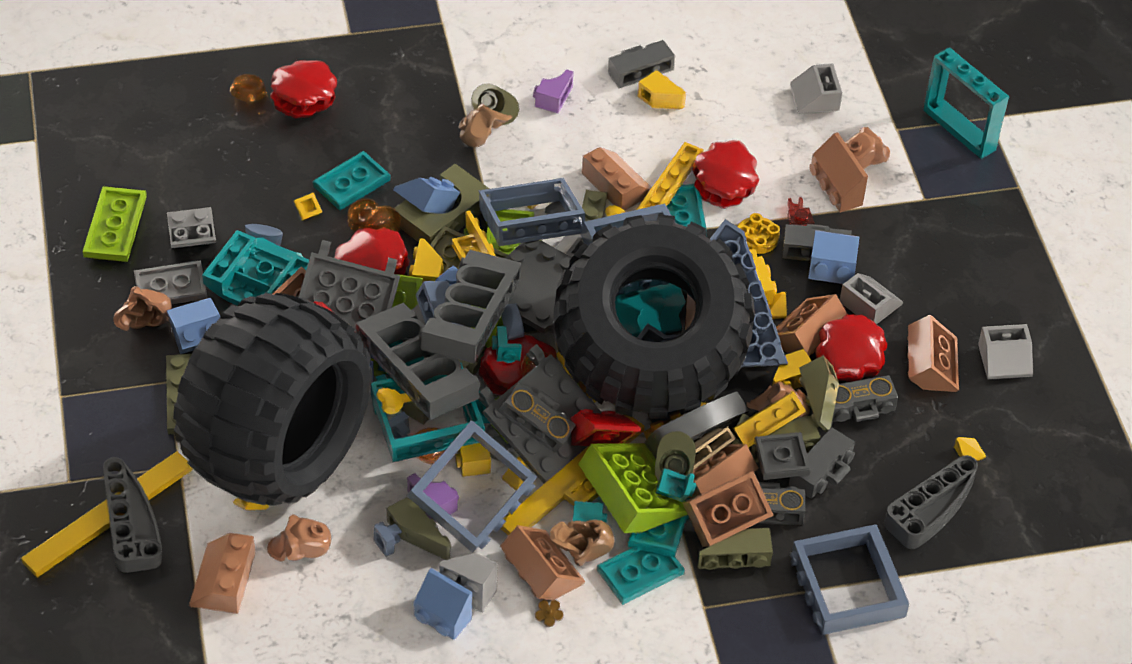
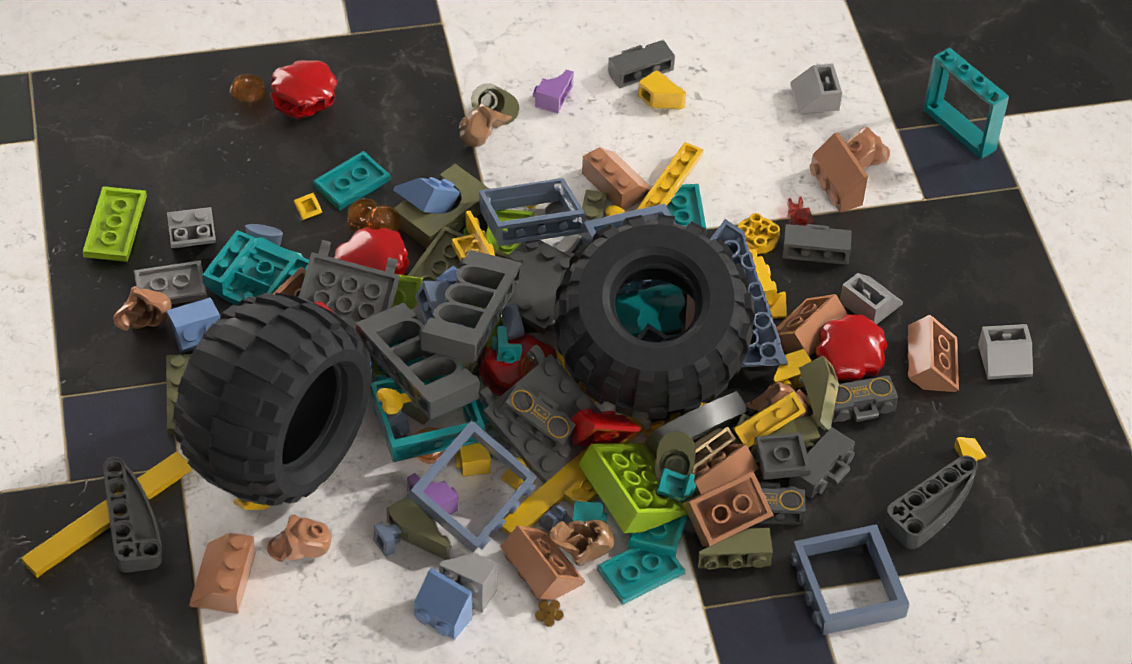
(427, 262): yellow slope -> none
(553, 517): none -> sand blue tile
(725, 173): red piece -> none
(833, 257): medium blue slope -> none

